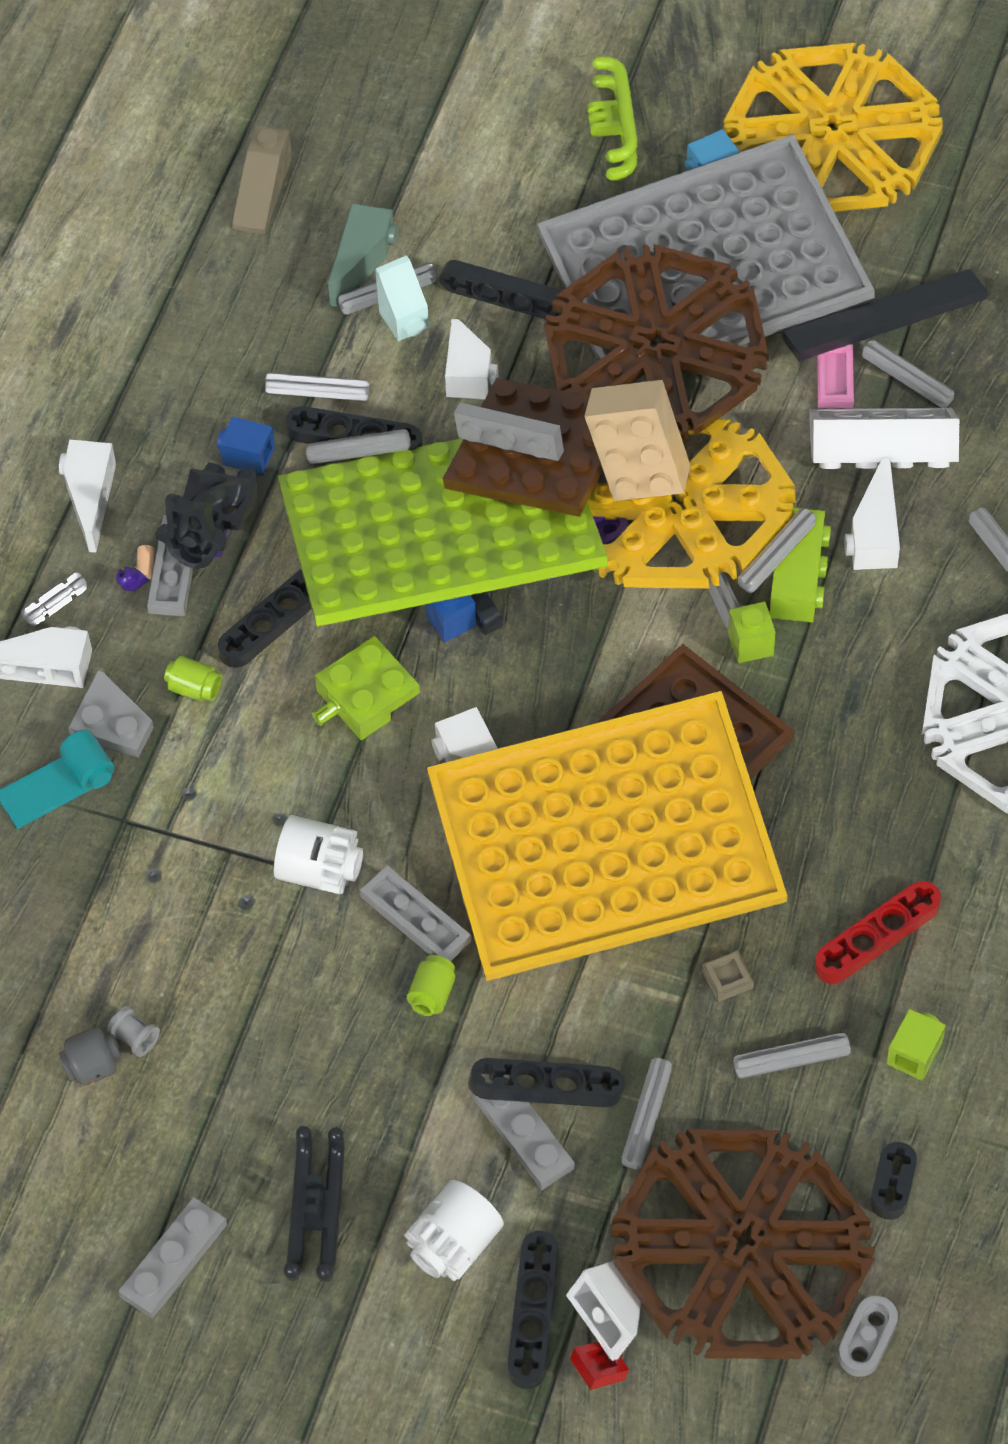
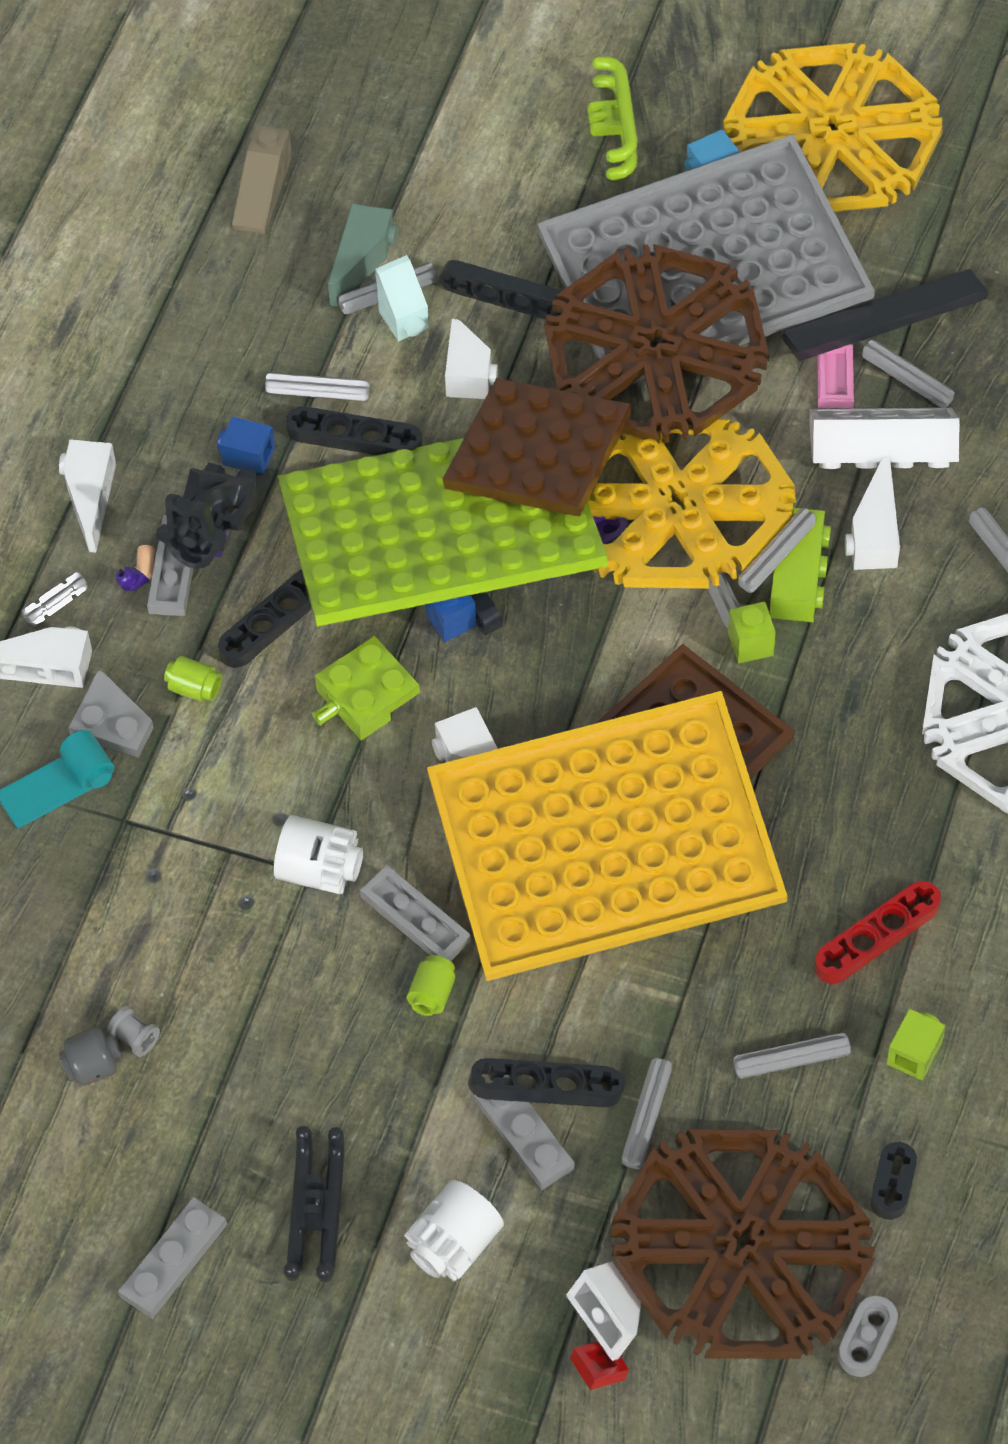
(358, 446): light grey axle -> none
(509, 431): light grey plate -> none
(537, 1309): black beam -> none
(637, 440): tan brick -> none
(727, 976): dark tan tile -> none

